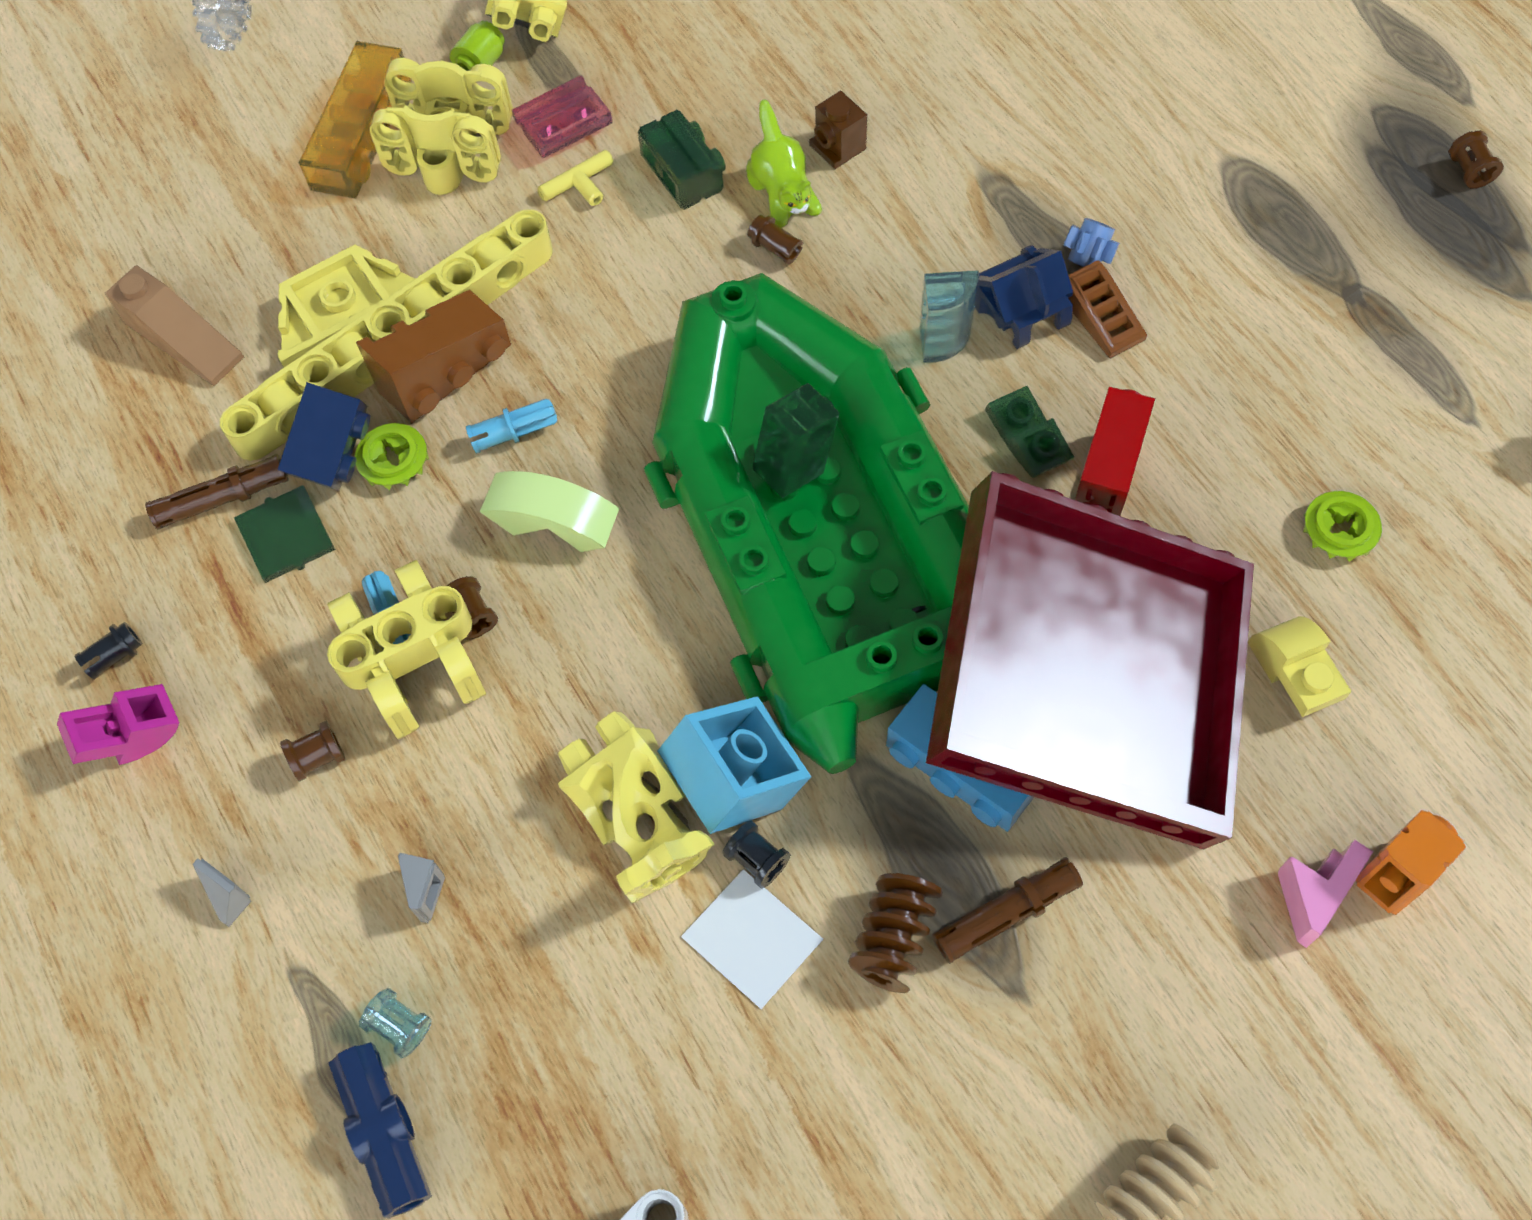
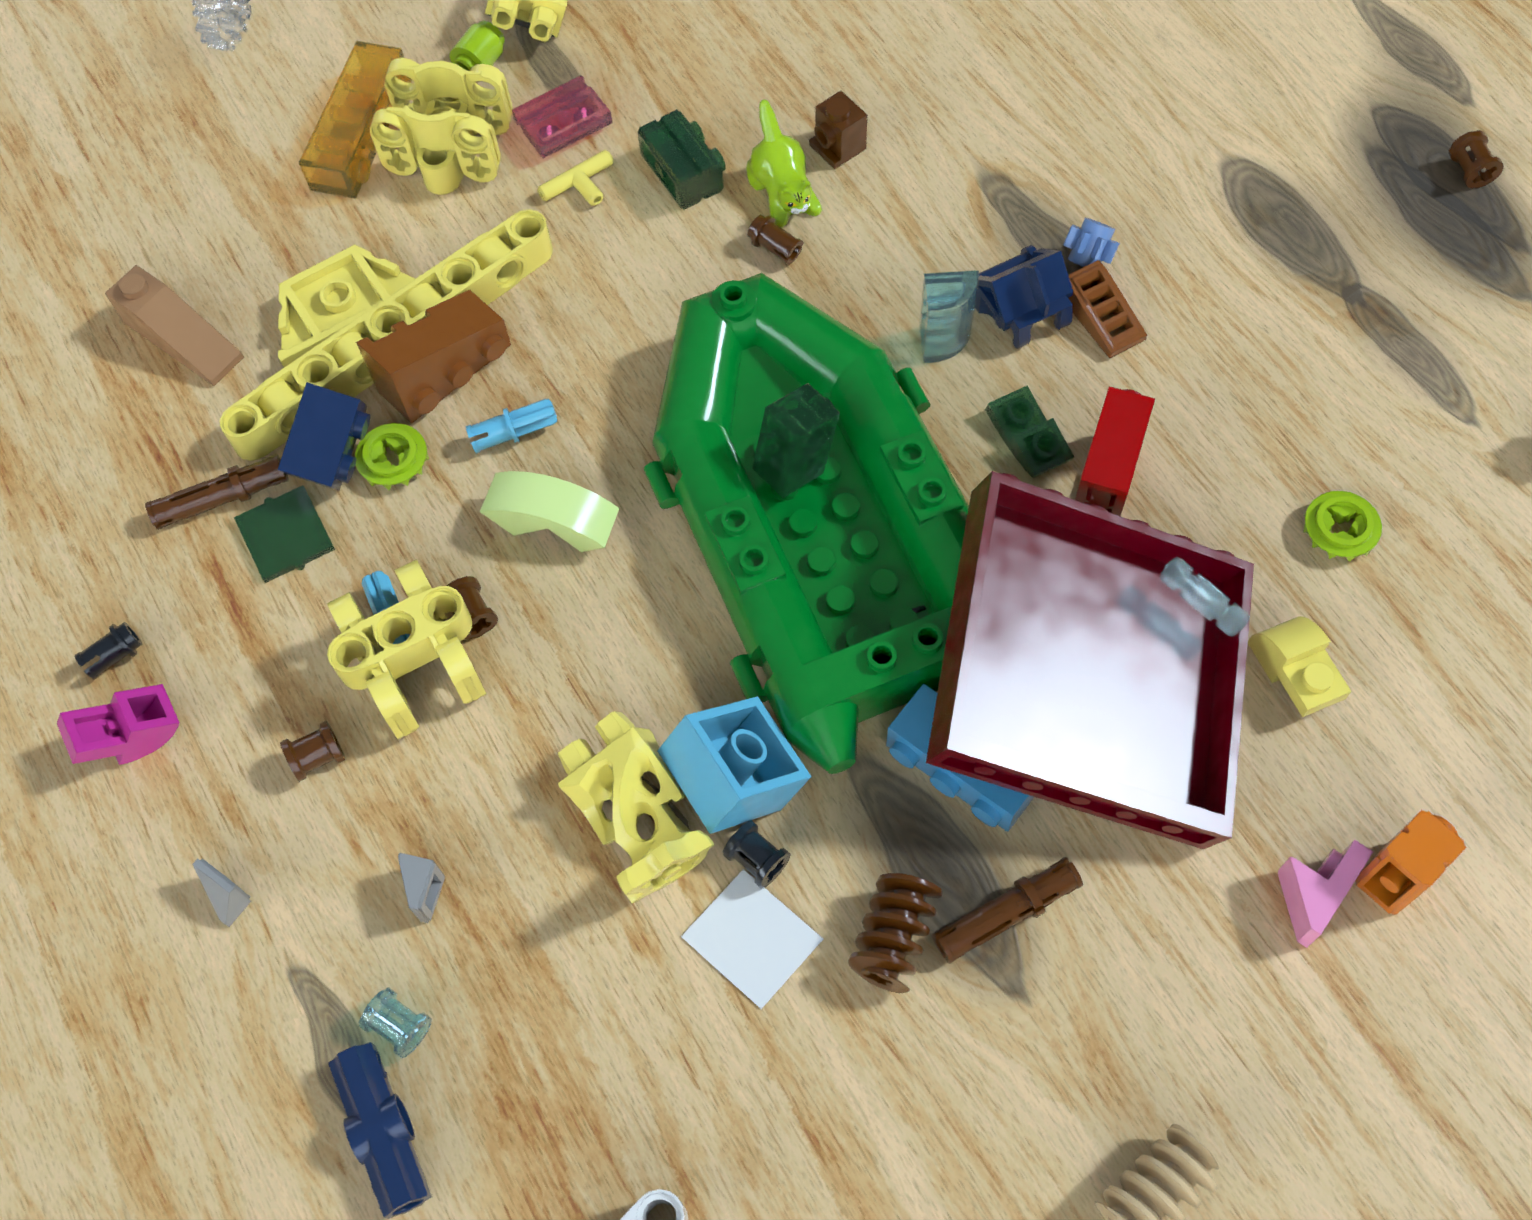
(1204, 597): none -> clear light blue axle

